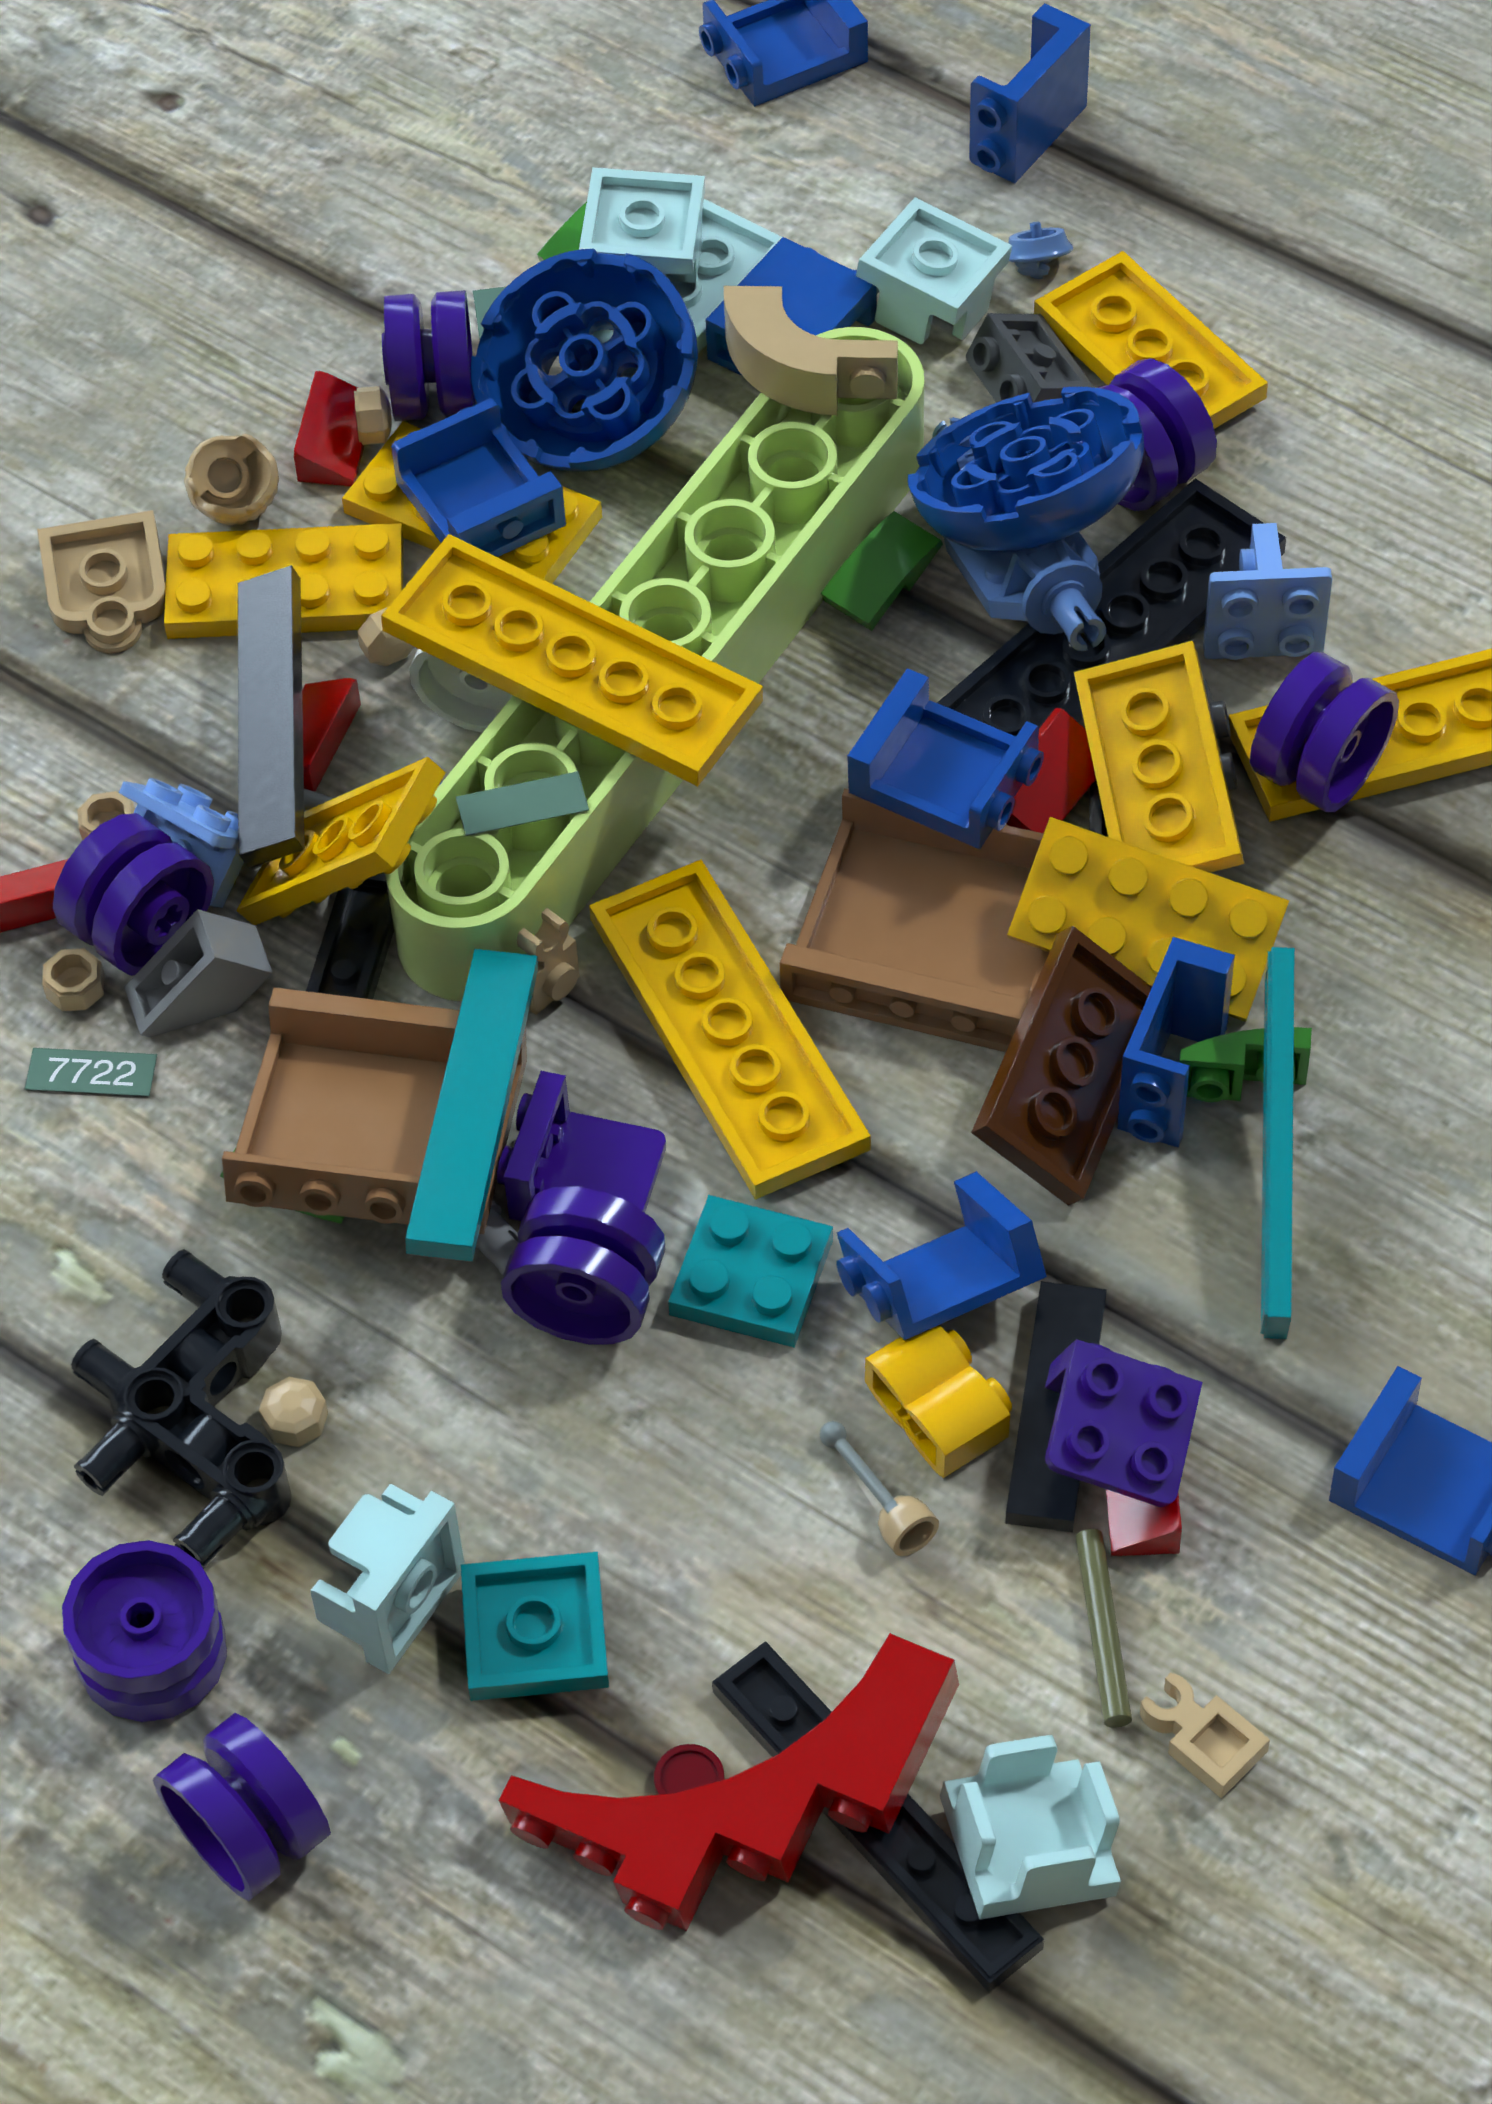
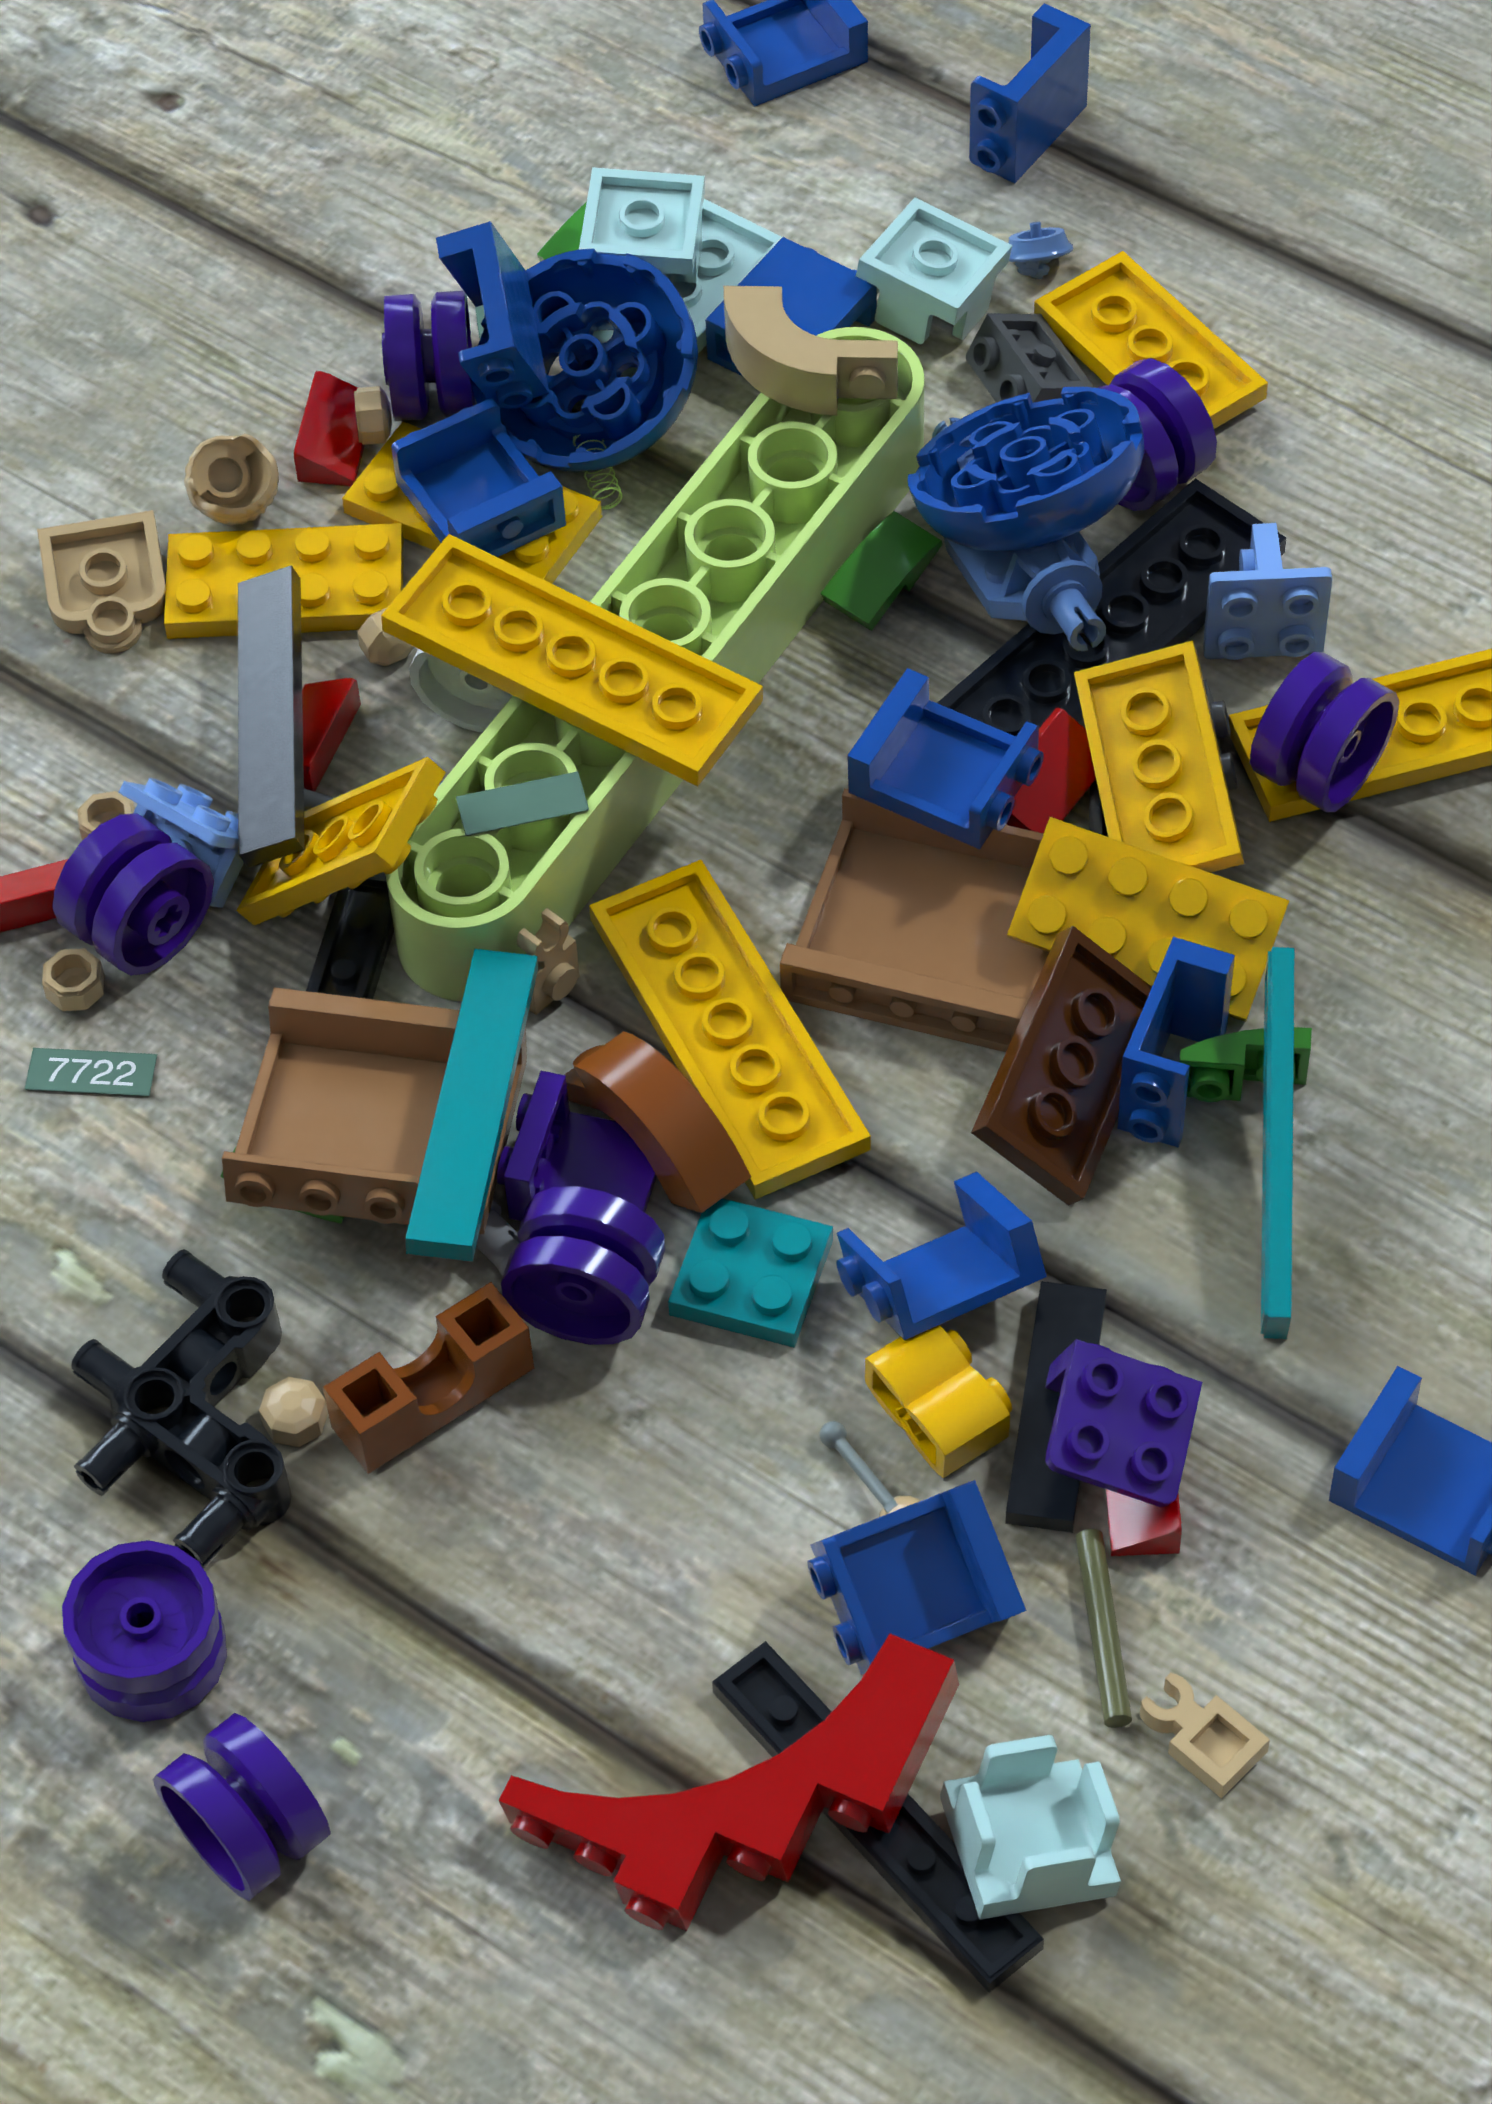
(198, 974): light grey slope -> none
(408, 1566): light aqua panel -> none
(473, 1356): none -> dark orange arch
(490, 274): none -> blue panel
(534, 1626): teal plate -> none
(605, 488): none -> yellowish green piece
(662, 1116): none -> dark orange arch
(686, 1768): dark red piece -> none
(915, 1575): none -> blue panel

